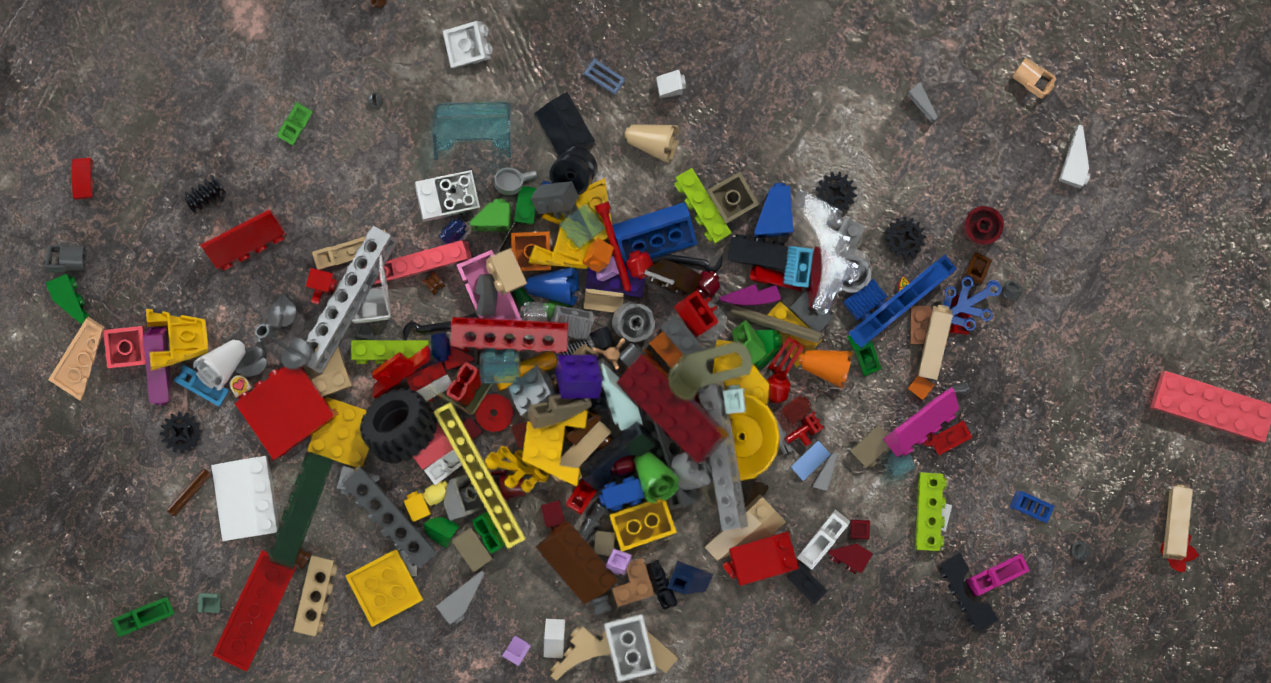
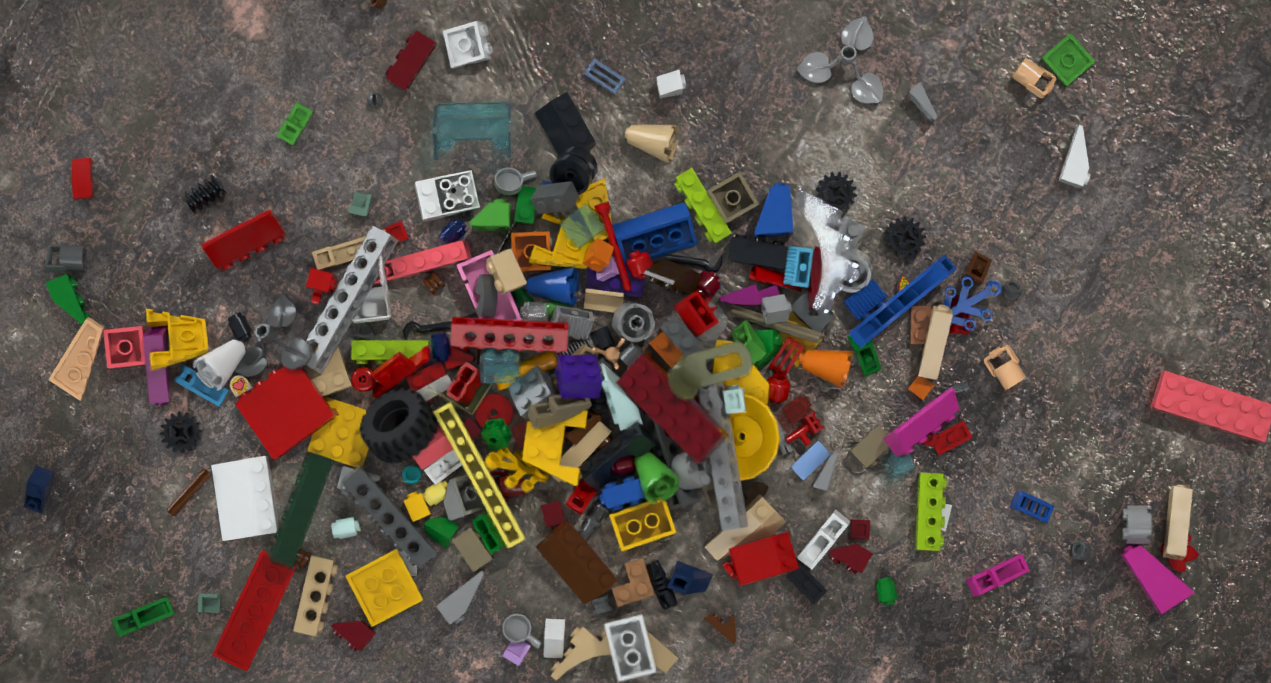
(38, 489): none -> dark blue slope
(240, 327): none -> black brick
(345, 528): none -> light aqua brick
(355, 632): none -> dark red slope
(360, 386): none -> red head
(361, 205): none -> sand green panel
(398, 231): none -> red tile
(410, 61): none -> dark red brick
(411, 474): none -> teal tile
(496, 434): none -> green brick
(518, 629): none -> light grey piece
(604, 543): dark tan panel -> none
(618, 562): lavender tile -> none
(727, 629): none -> reddish brown slope
(775, 309): none -> light grey brick
(854, 36): none -> light grey plant
(886, 591): none -> green brick
(955, 570): black arch -> none
(986, 215): dark red brick -> none
(1008, 373): none -> light nougat piece
(1068, 60): none -> bright green tile
(1137, 524): none -> light grey brick
(1156, 580): none -> dark pink slope

